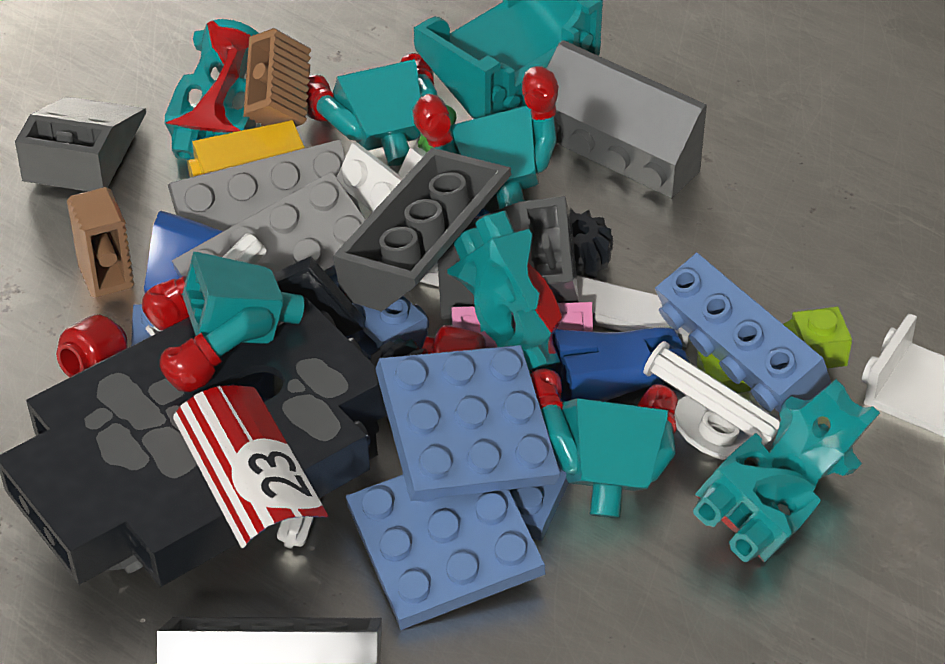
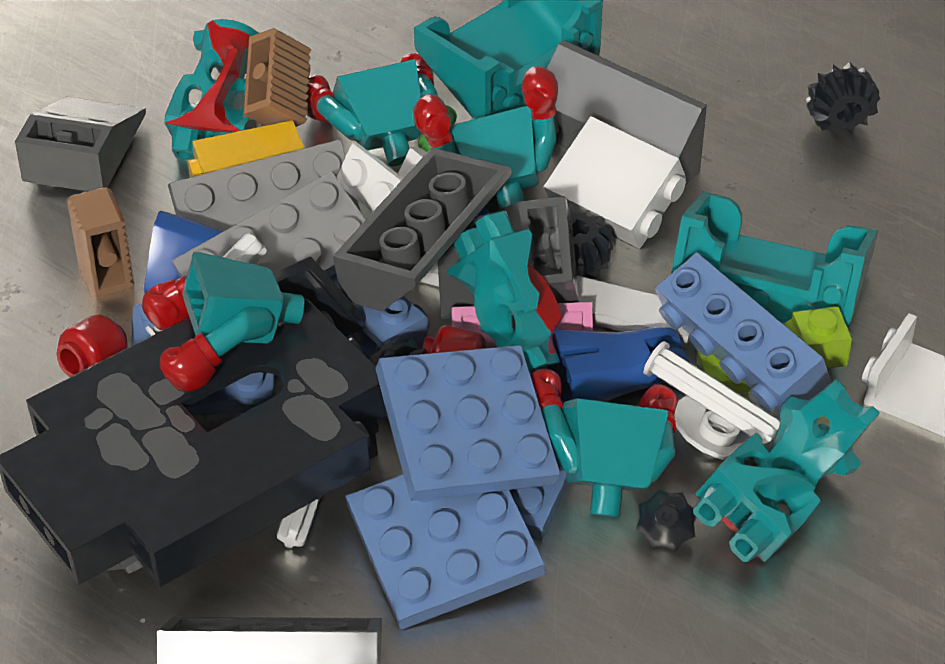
(245, 460): sticker -> none
(618, 181): none -> white brick
(666, 520): none -> black piece
(772, 273): none -> teal windscreen
(842, 98): none -> black gear

